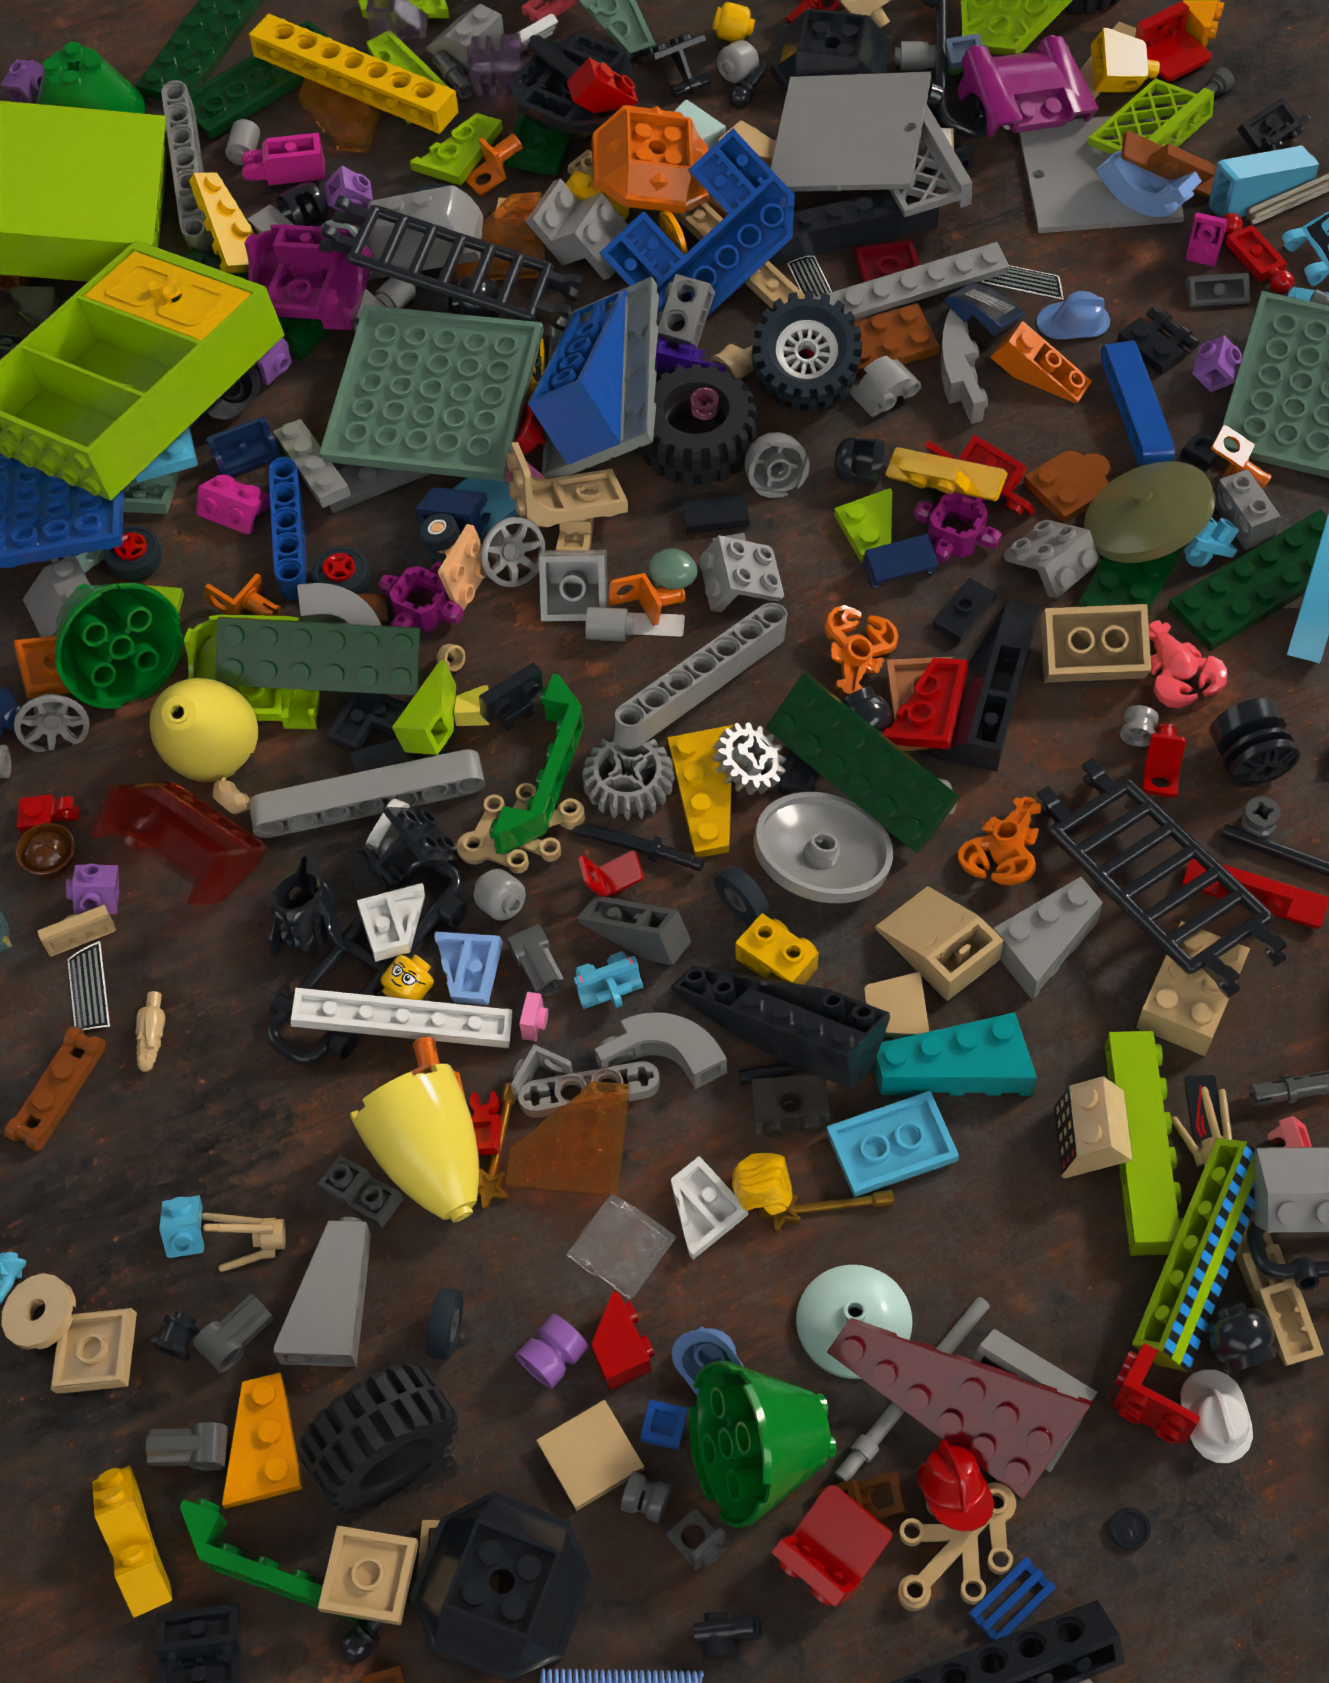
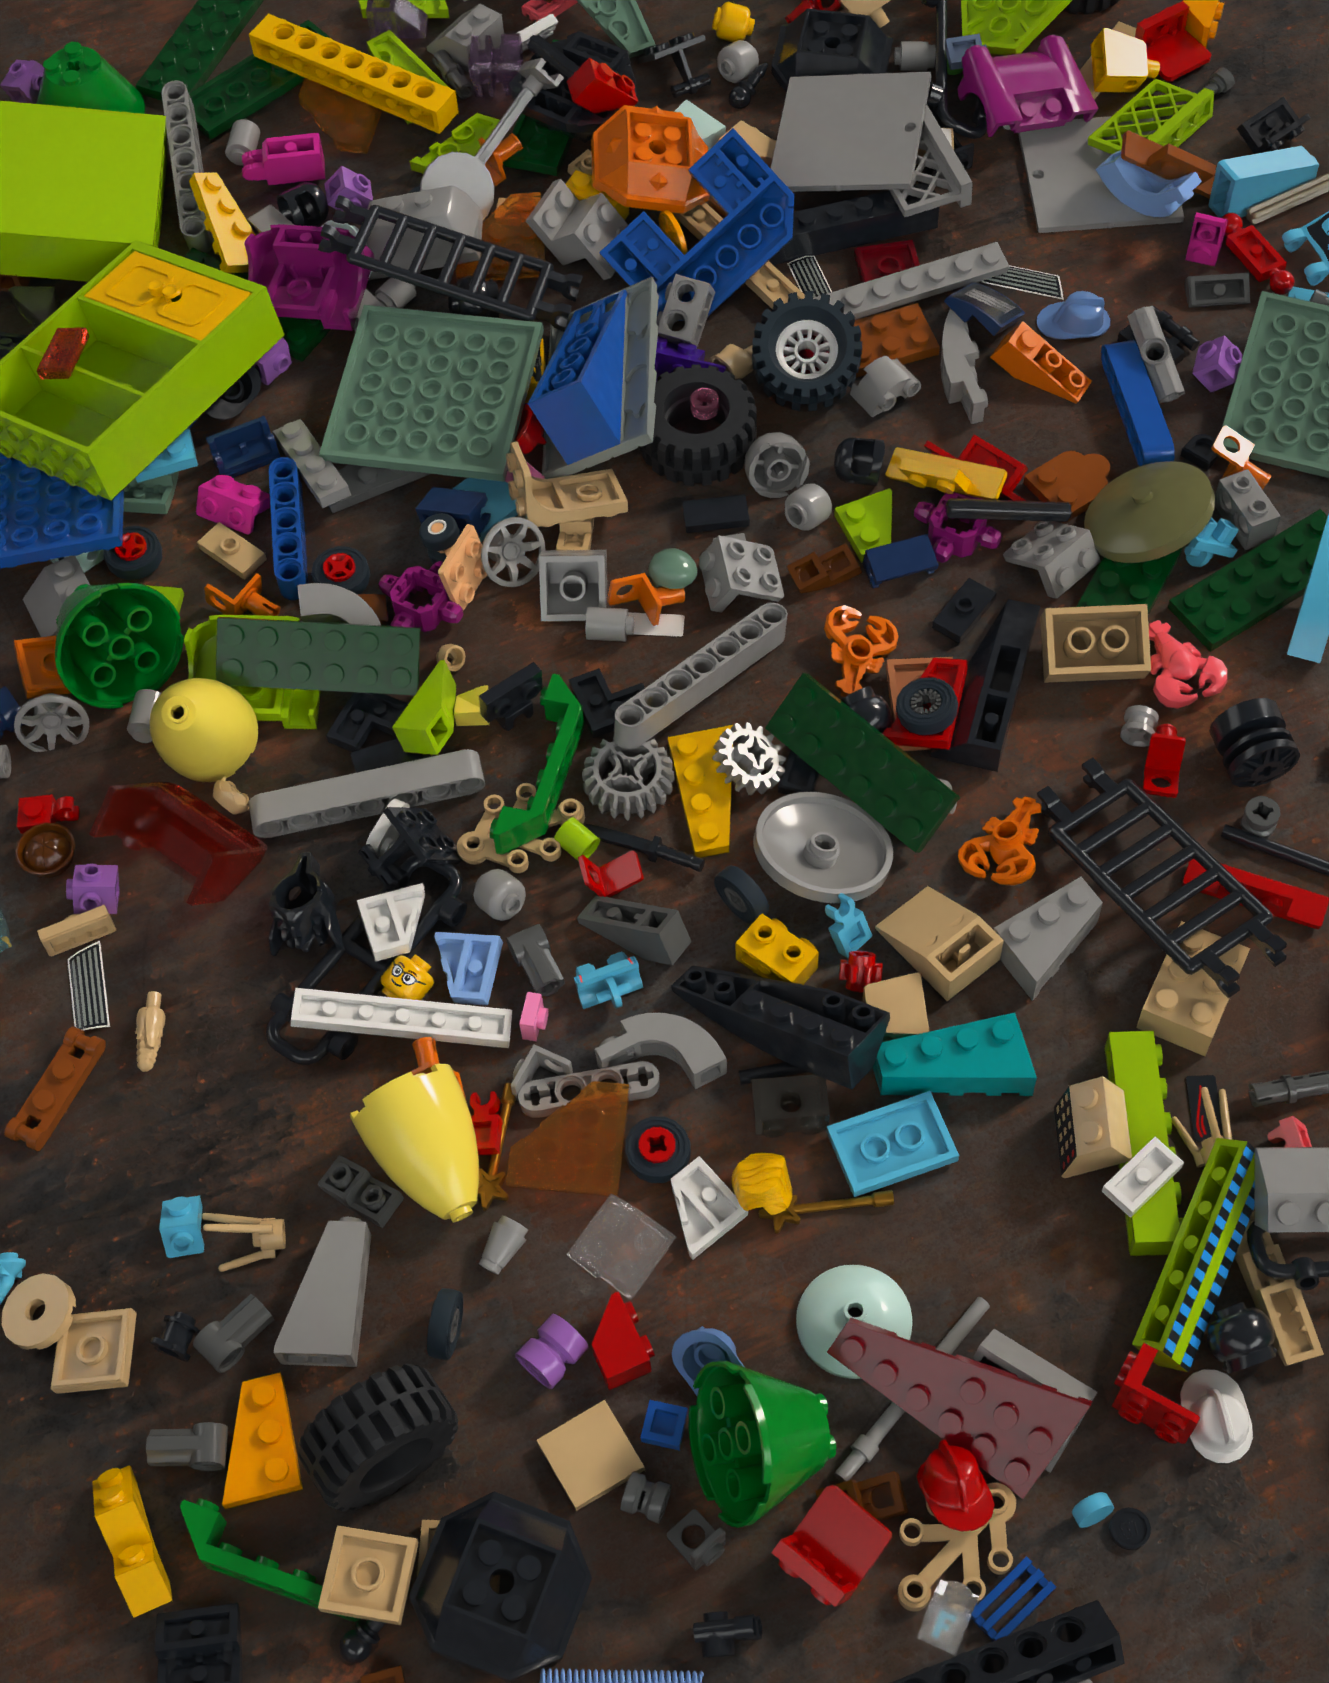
(63, 353): none -> clear red plate
(139, 718): none -> light grey brick
(231, 550): none -> tan plate
(469, 171): none -> light grey piece
(502, 1244): none -> light grey cone
(577, 839): none -> lime beam
(598, 701): none -> black plate
(661, 1162): none -> black wheel
(808, 507): none -> light grey head
(821, 572): none -> reddish brown slope
(850, 926): none -> medium azure plate
(860, 970): none -> red gear
(923, 691): none -> black bush
(948, 1616): none -> clear brick
(1008, 510): none -> black axle
(1092, 1509): none -> medium azure tile
(1142, 1177): none -> white plate
(1162, 371): none -> light grey piece

